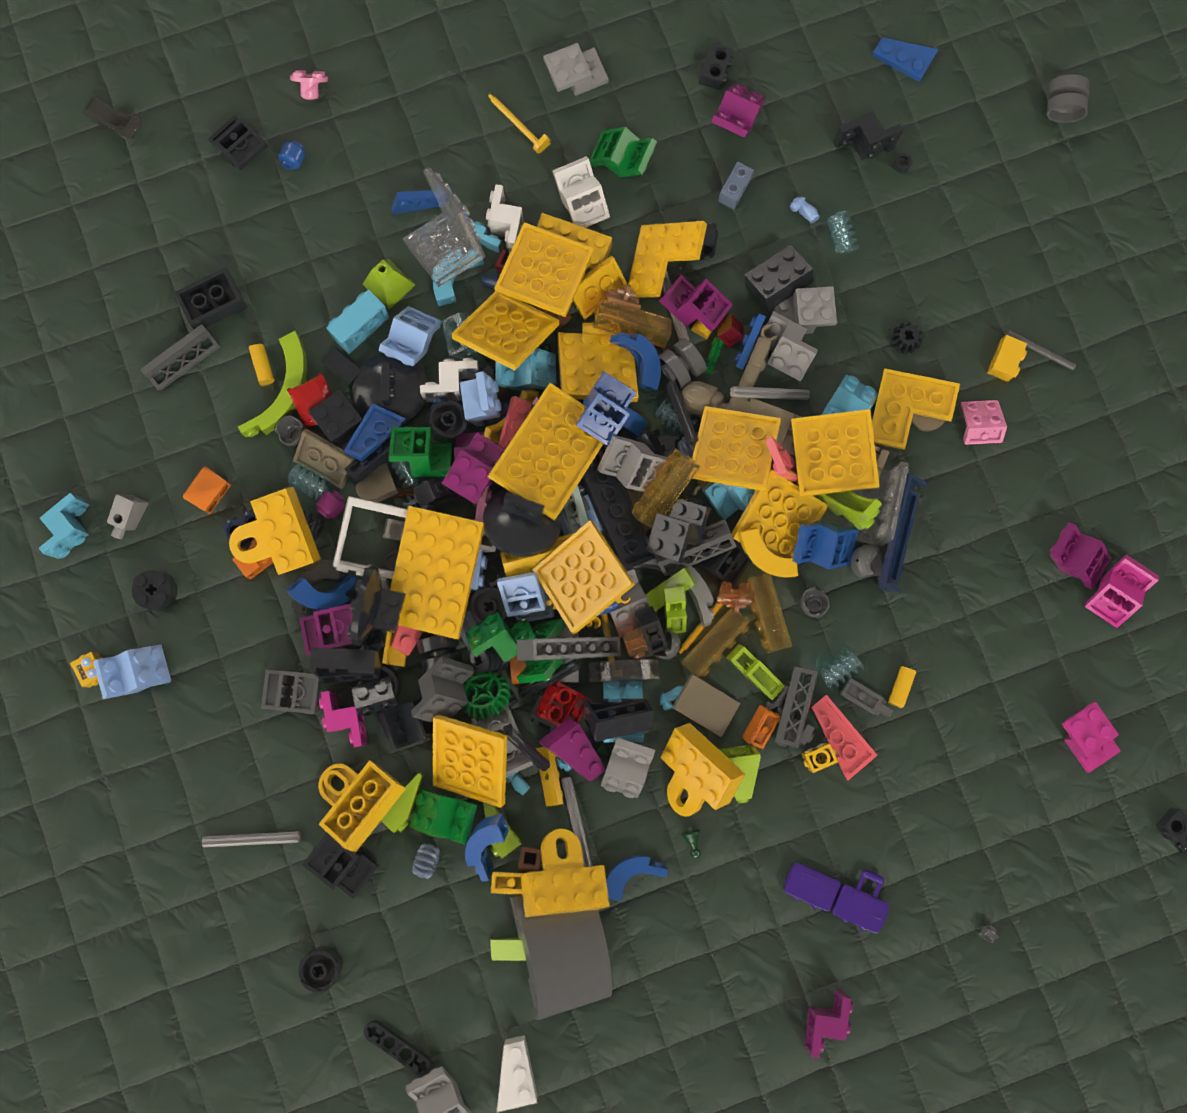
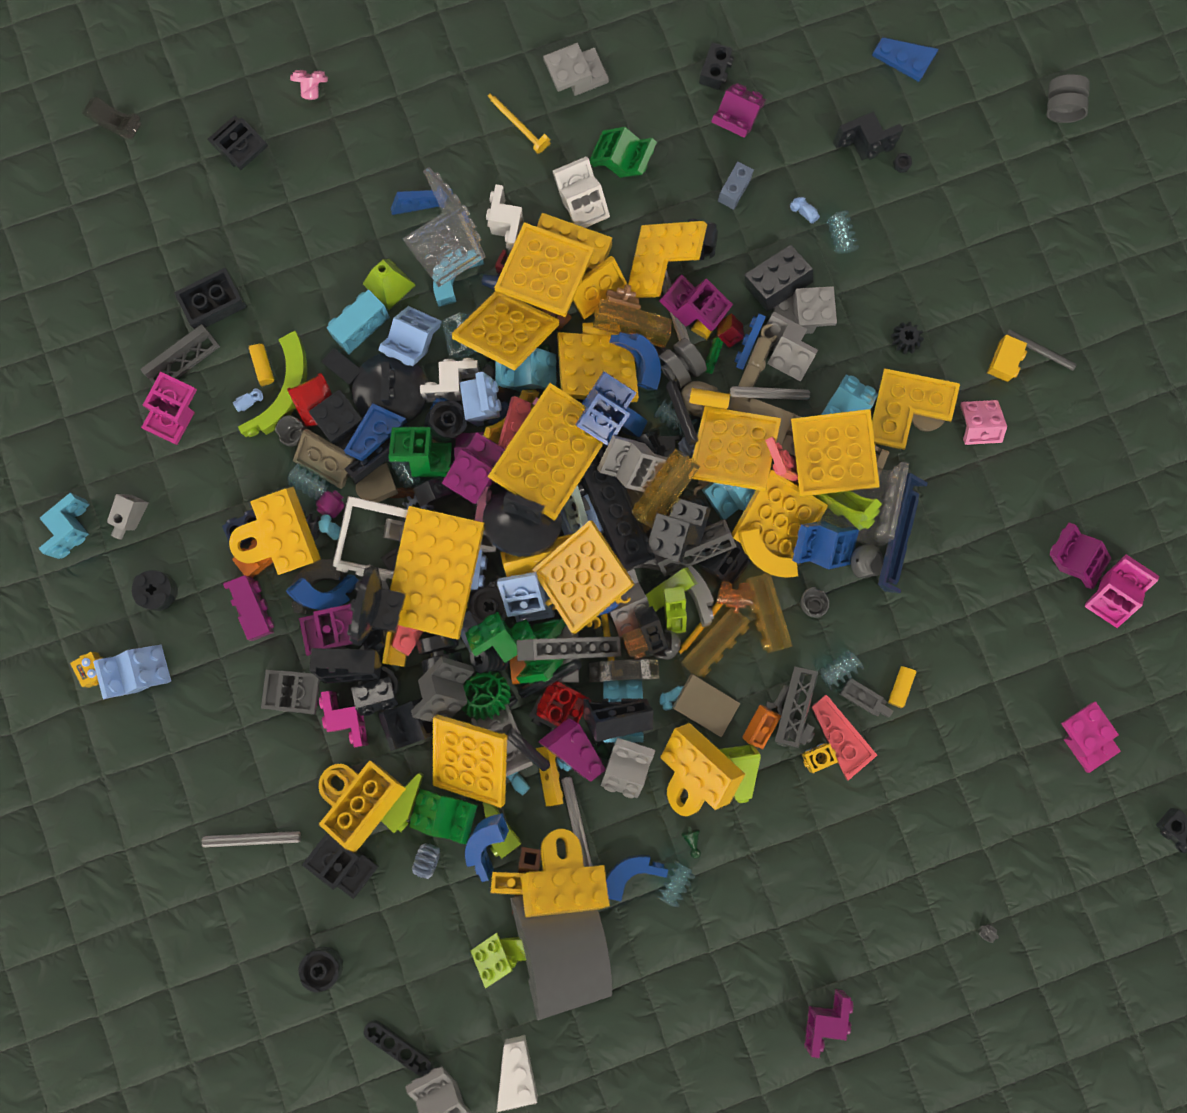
(168, 408): none -> dark pink bracket
(206, 490): orange piece -> none
(245, 401): none -> light blue arm
(250, 607): none -> magenta wedge
(291, 155): blue head -> none
(326, 526): none -> medium azure arm
(491, 242): medium azure slope -> none
(492, 960): none -> lime hinge
(676, 885): none -> clear light blue piece
(709, 398): none -> yellow brick
(755, 671): lime slope -> none
(847, 901): dark purple piece -> none

